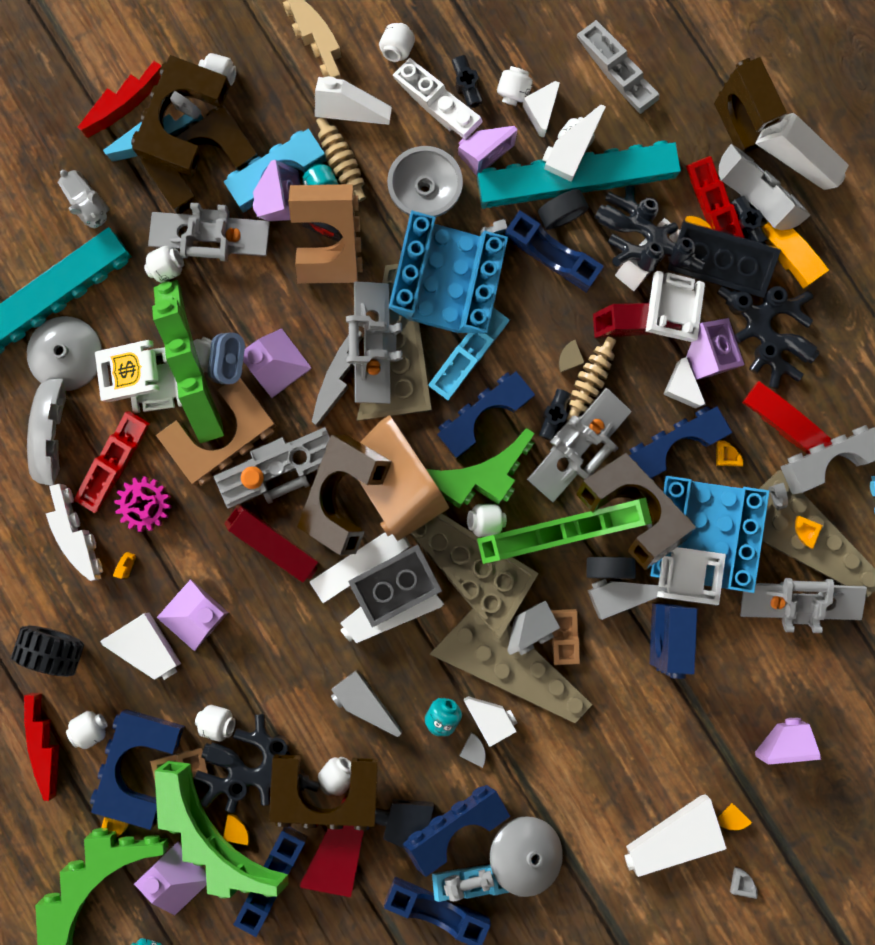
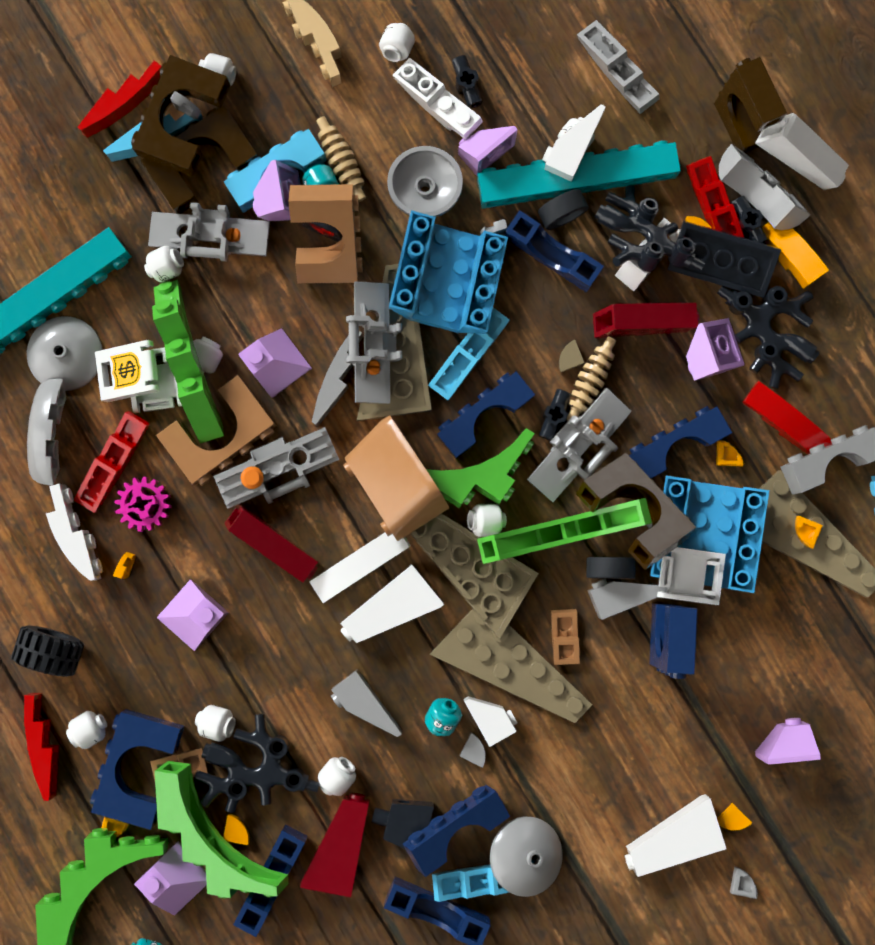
(83, 199): light grey animal -> none
(144, 647): white slope -> none
(226, 358): sand blue brick -> none
(290, 806): dark brown arch -> none
(320, 515): arch -> none
(344, 101): white slope -> none
(394, 586): flat silver brick -> none
(455, 887): light grey bar -> none
(514, 85): white head -> none
(530, 626): light grey slope -> none
(540, 105): white slope -> none
(676, 303): white container -> none
(683, 385): white slope -> none
(779, 496): light grey tile -> none
(809, 609): light grey piece -> none

